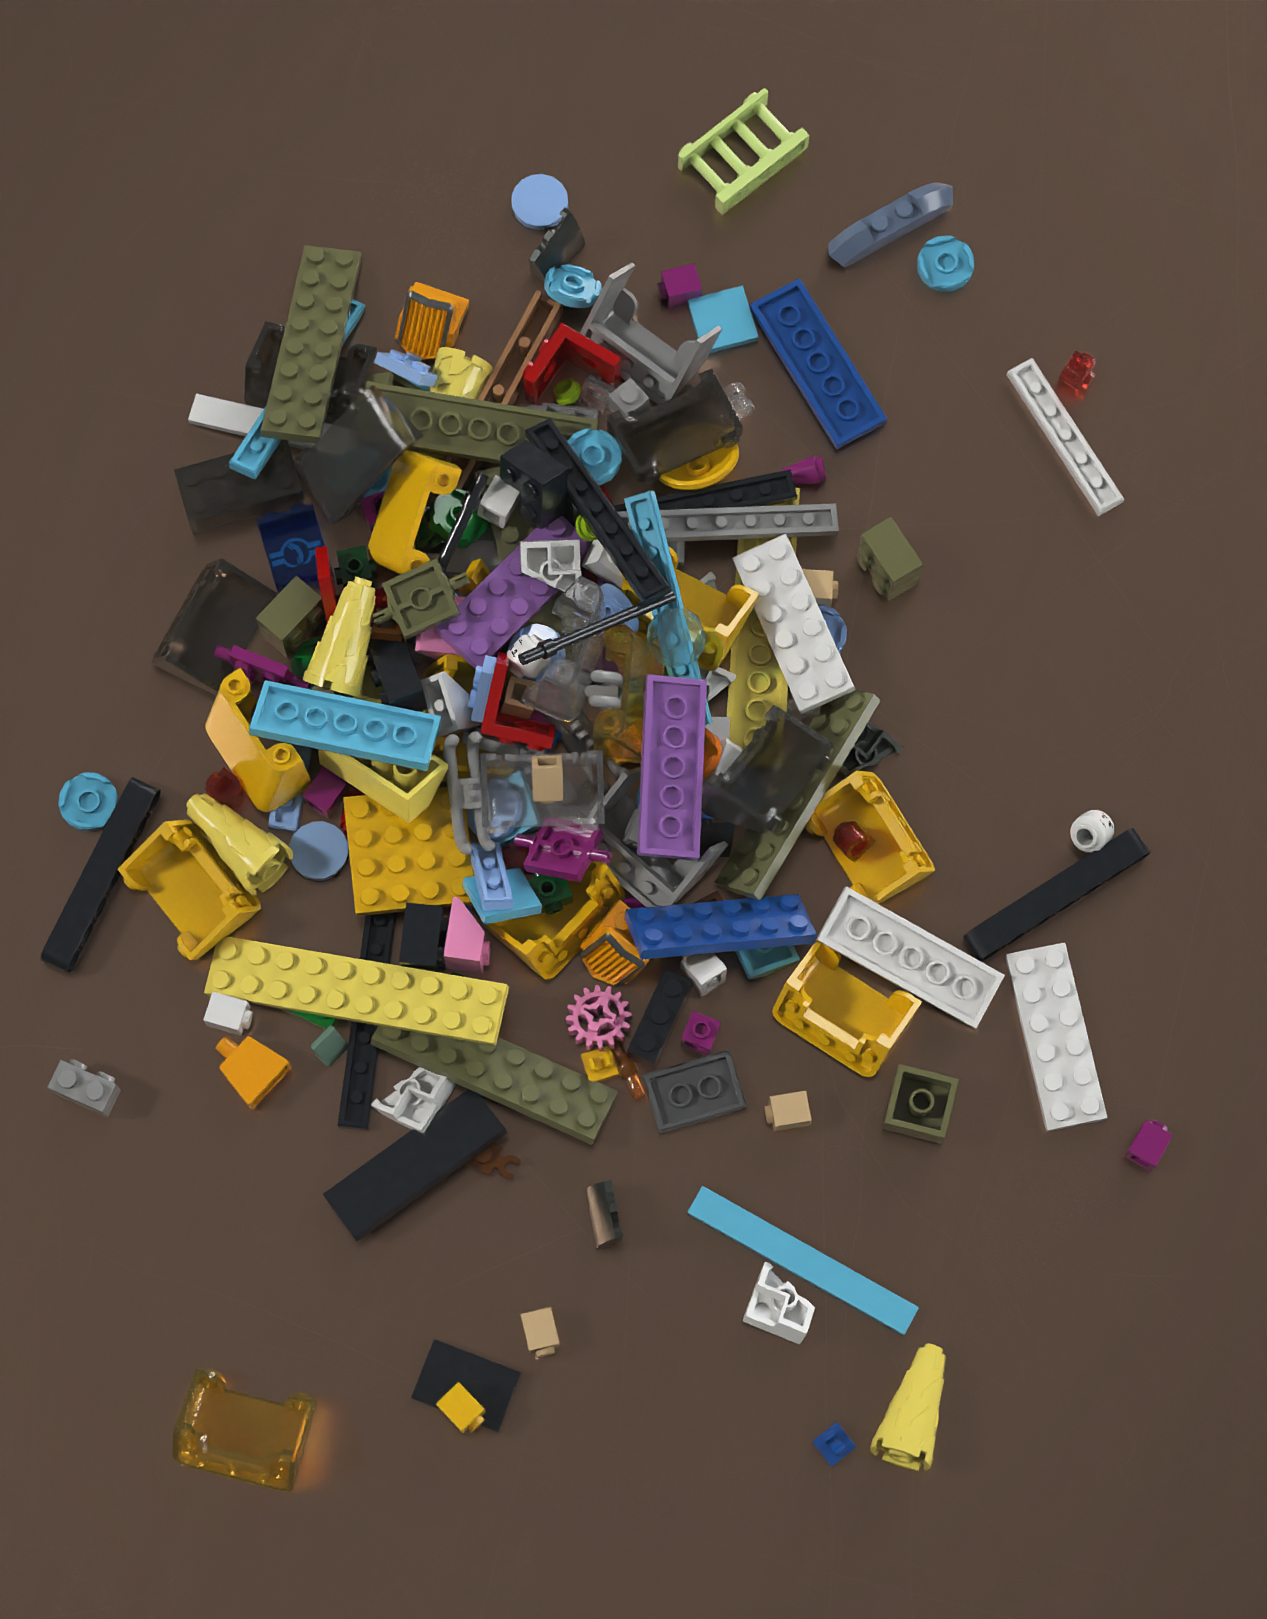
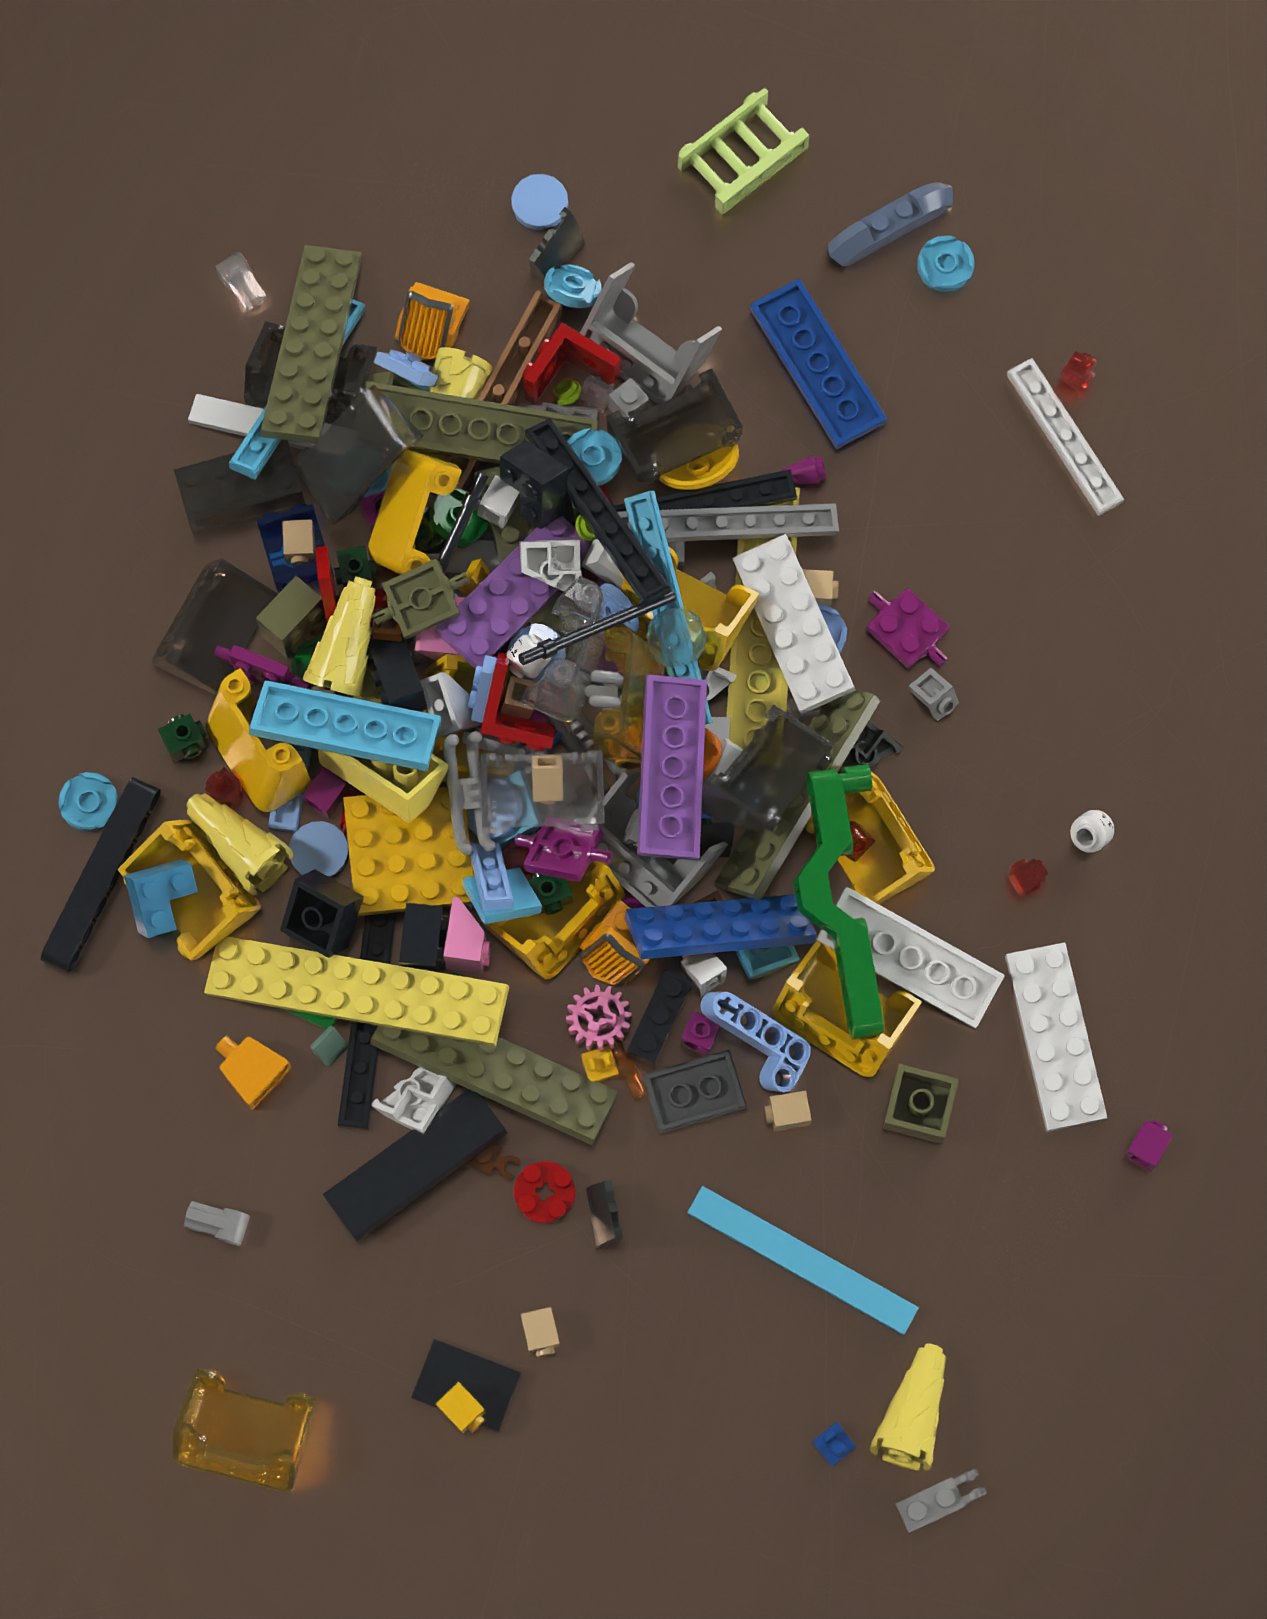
(83, 1088): light grey brick -> none
(151, 893): none -> dark azure brick
(183, 737): none -> dark green brick
(224, 1224): none -> light grey piece
(228, 1014): white brick -> none
(237, 275): none -> clear piece
(299, 542): none -> tan brick
(321, 913): none -> black brick
(555, 1206): none -> red plate
(679, 285): magenta brick -> none
(728, 311): medium azure tile -> none
(738, 400): clear wheel -> none
(754, 1034): none -> light blue beam
(778, 1307): white slope -> none
(815, 902): none -> green beam
(889, 559): olive brick -> none
(908, 628): none -> magenta plate
(935, 693): none -> light grey bracket
(936, 1502): none -> light grey hinge
(1027, 876): none -> clear red plate
(1056, 894): black beam -> none

